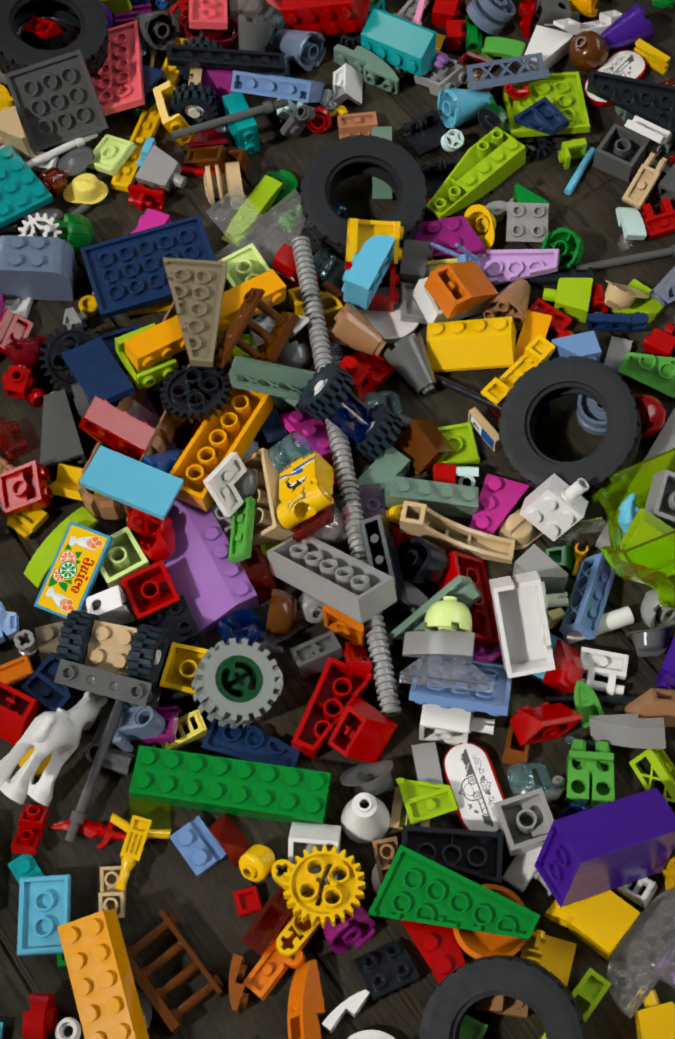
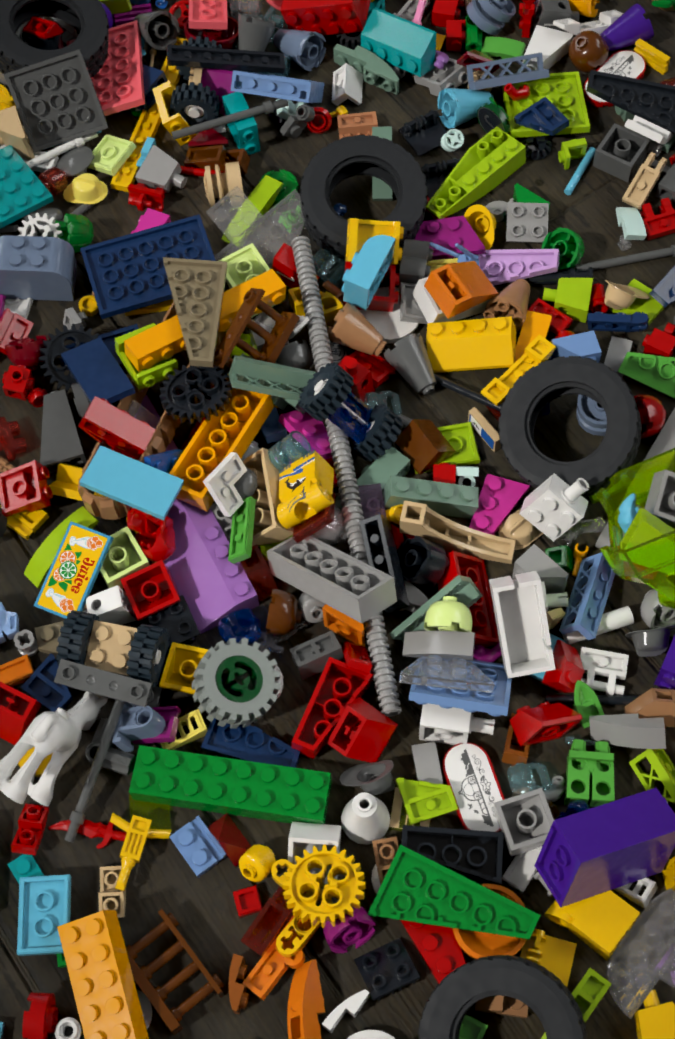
(326, 101): light grey arm -> none

